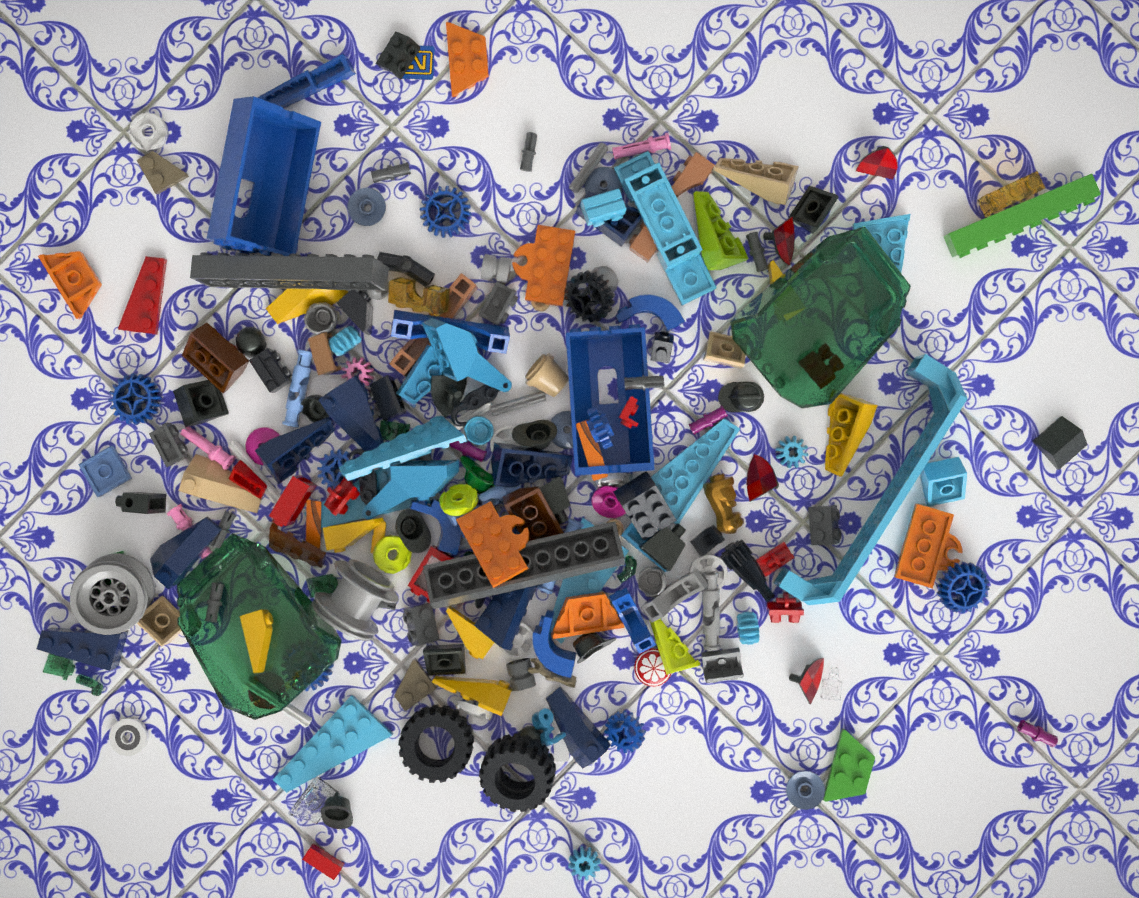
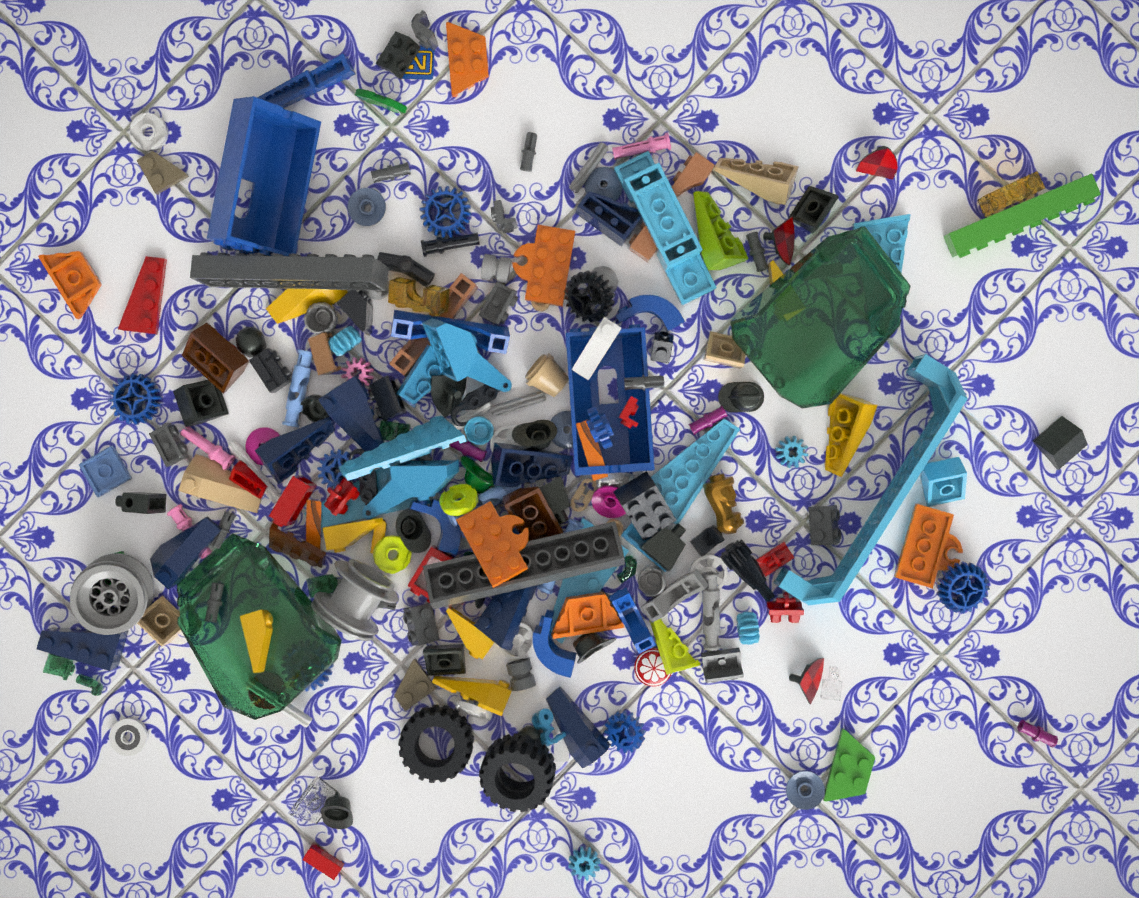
(339, 739): medium azure wing -> none
(379, 100): none -> green tile
(420, 28): none -> dark grey bracket
(440, 245): none -> black pin
(498, 216): none -> dark grey bracket
(551, 676): dark tan piece -> none
(579, 492): none -> tan beam
(596, 348): none -> white slope
(603, 208): medium azure brick -> none
(760, 478): shield -> none
(817, 370): dark brown plate -> none

